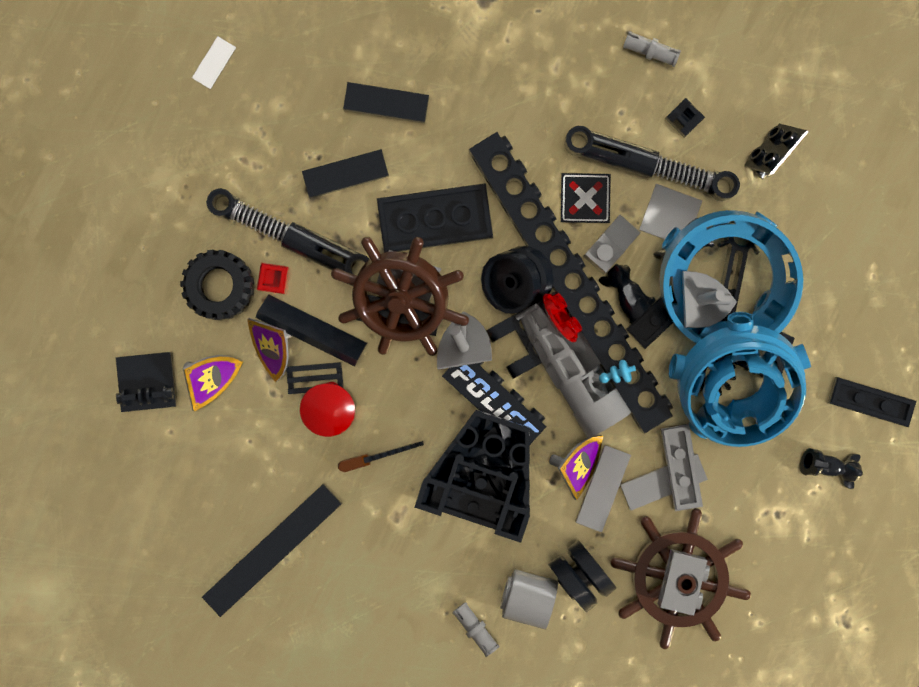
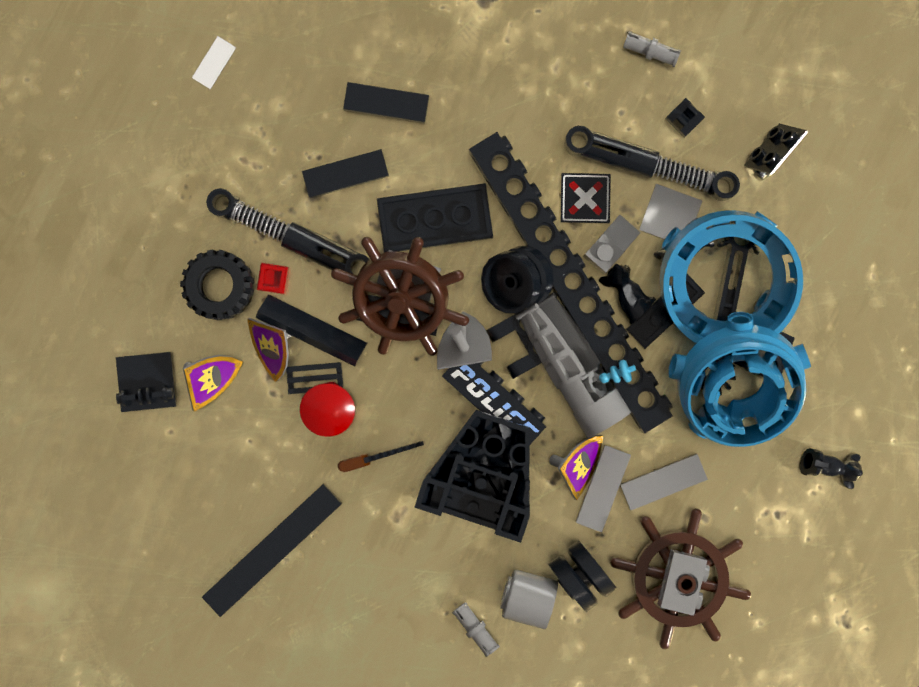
(559, 318): red dish -> none
(681, 467): light grey tile -> none
(704, 300): light grey shield -> none
(871, 402): black tile -> none

